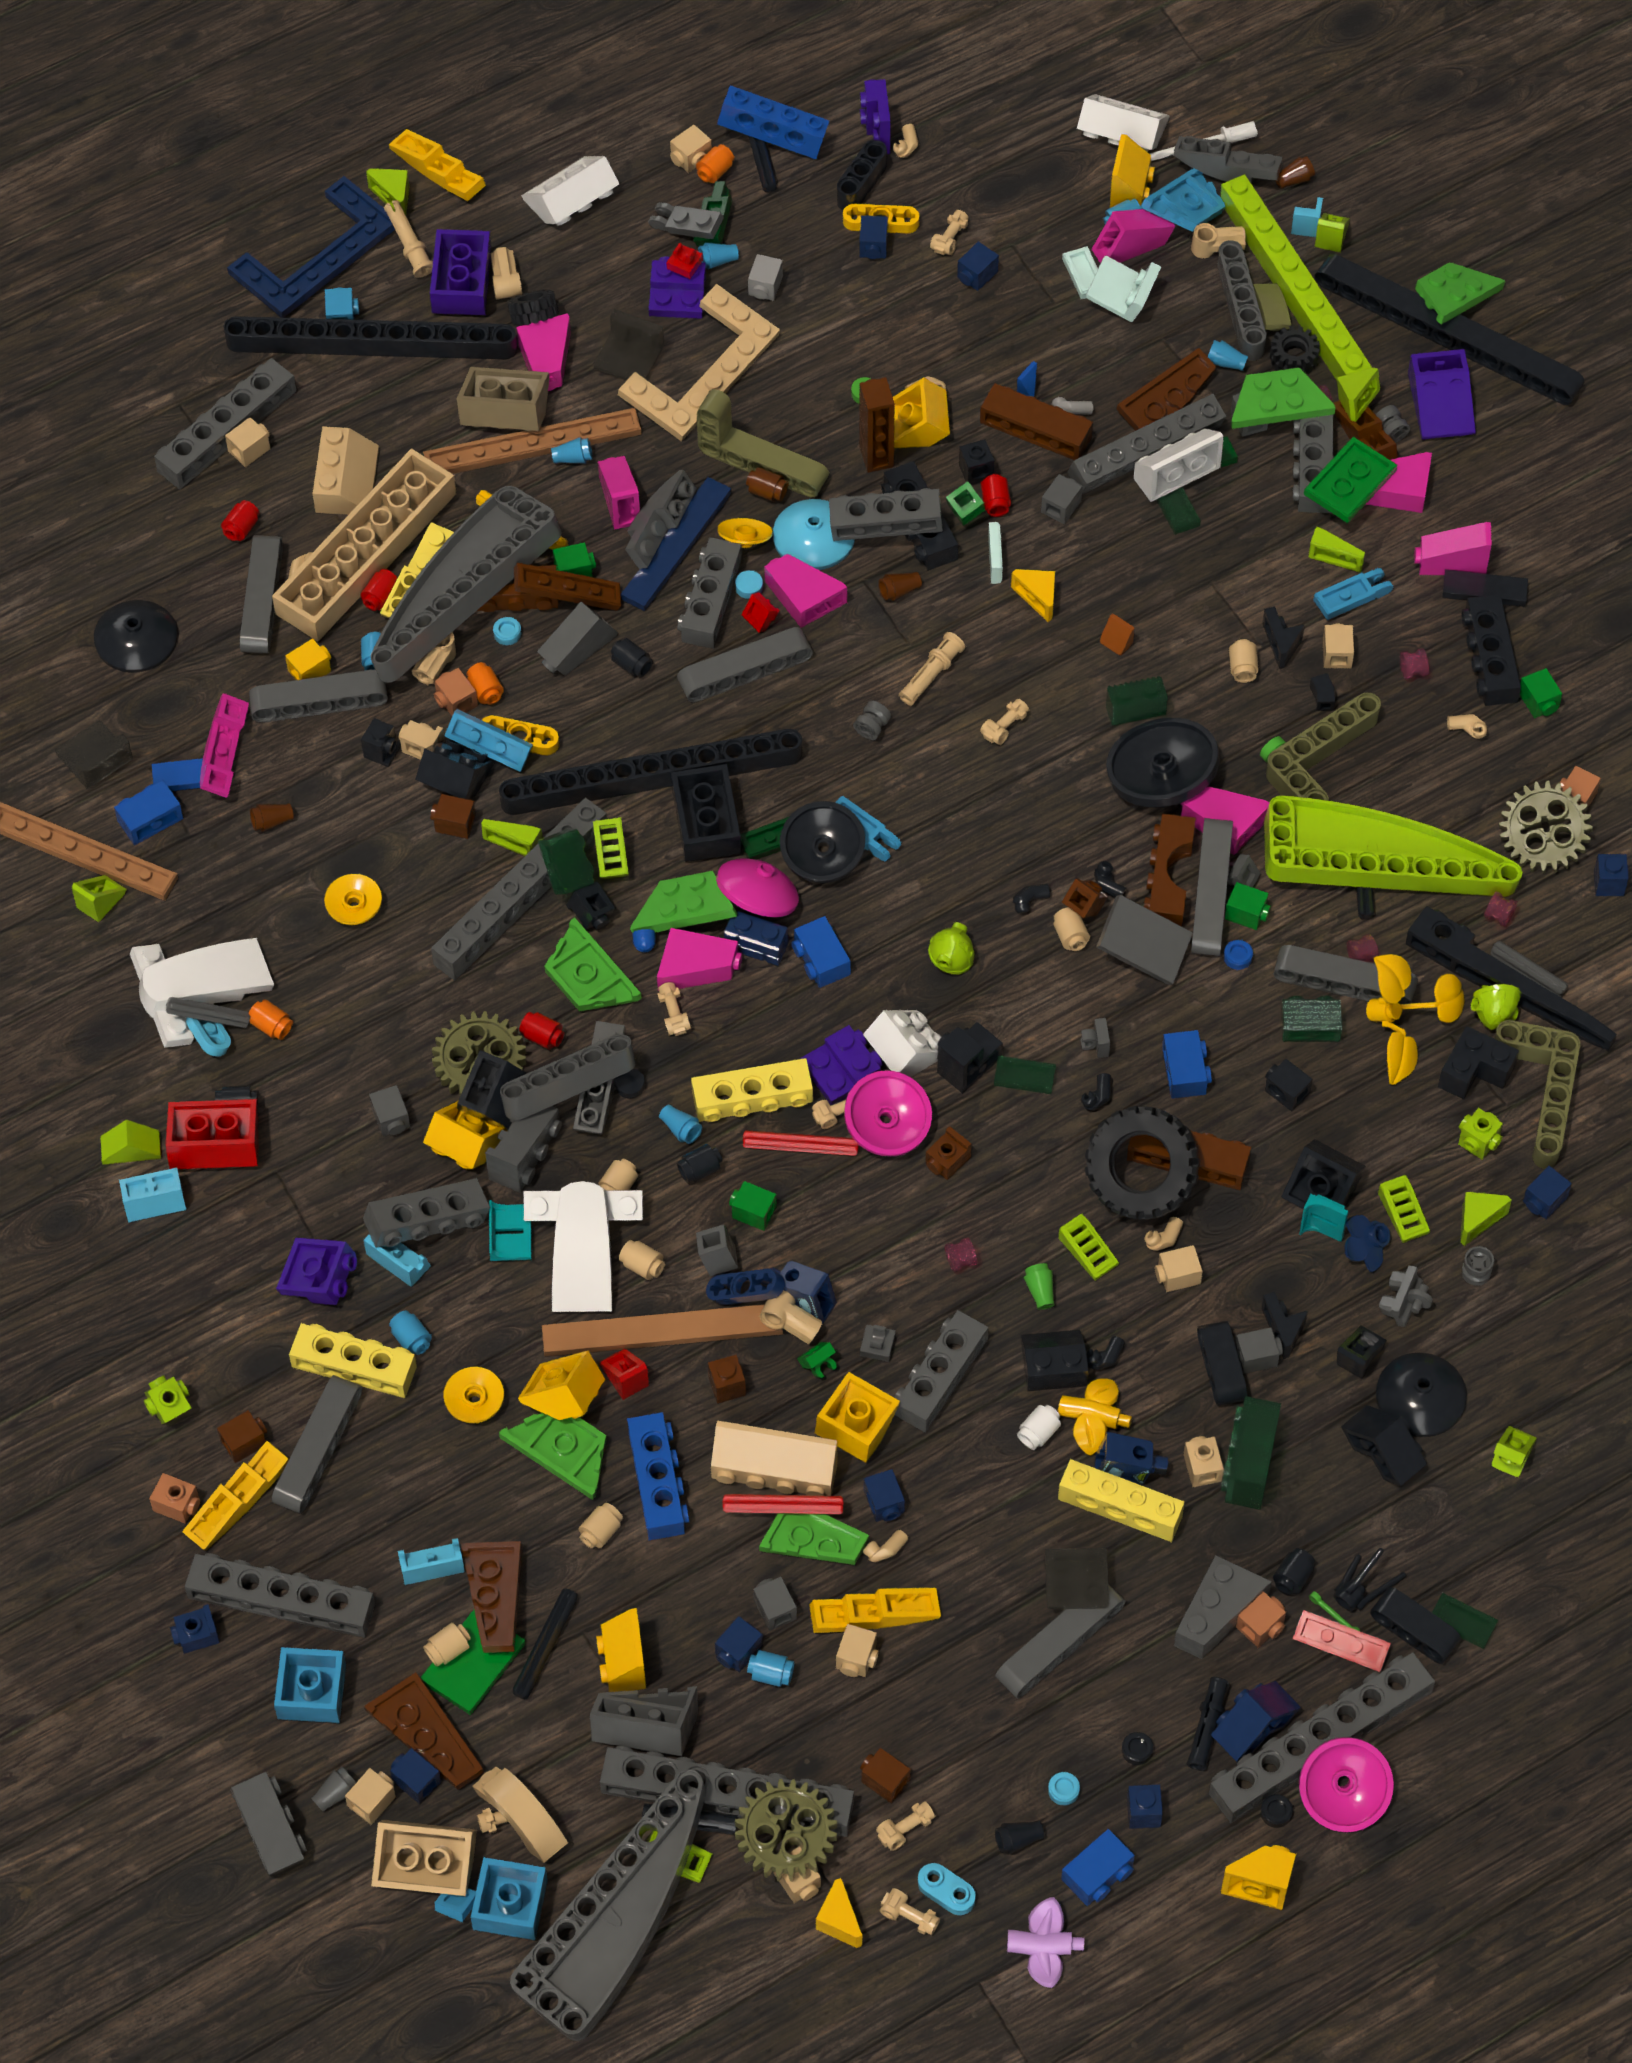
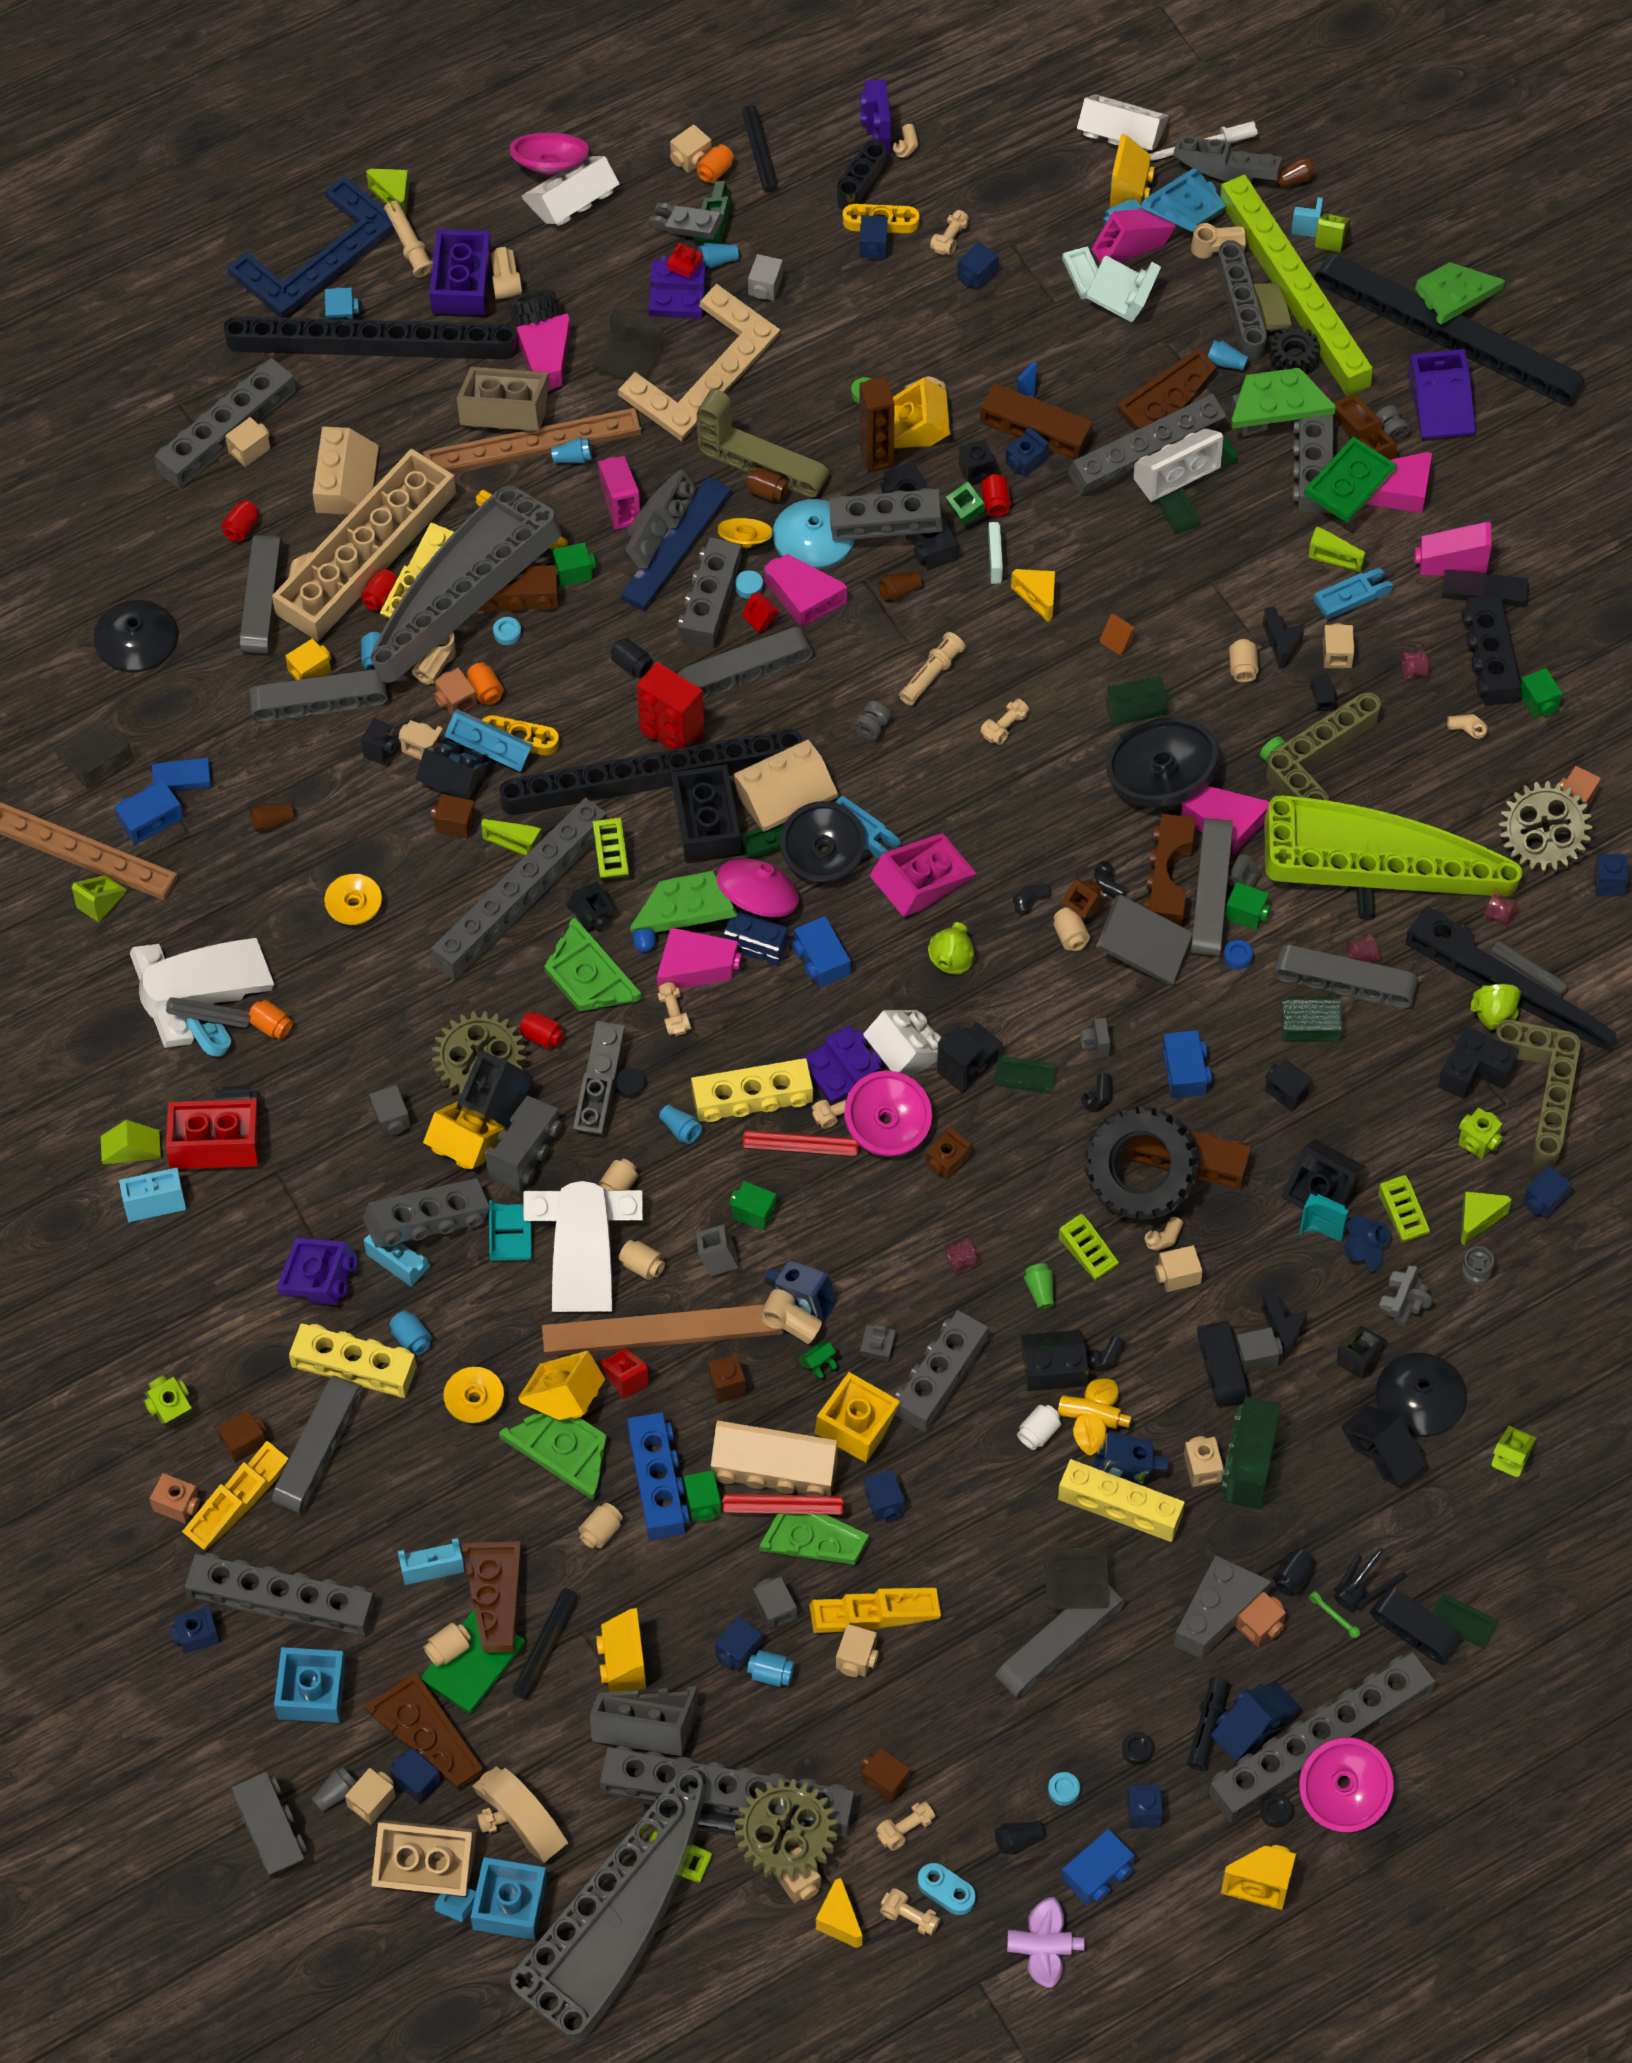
(222, 744): dark pink slope -> none
(437, 166): yellow slope -> none
(549, 152): none -> dark pink dish
(566, 861): clear green brick -> none
(567, 586): reddish brown tile -> none
(568, 1077): dark grey beam -> none
(576, 640): dark grey slope -> none
(670, 708): none -> red brick
(699, 1163): black brick -> none
(702, 1496): none -> green brick
(755, 1292): dark blue beam -> none
(773, 122): blue brick -> none
(784, 784): none -> tan slope
(888, 1549): tan arm -> none
(921, 873): none -> dark pink slope
(1027, 452): none -> dark blue brick
(1061, 498): dark grey brick -> none
(1074, 407): light grey arm -> none
(1341, 1641): tile -> none
(1358, 391): lime slope -> none
(1393, 979): yellow plant -> none

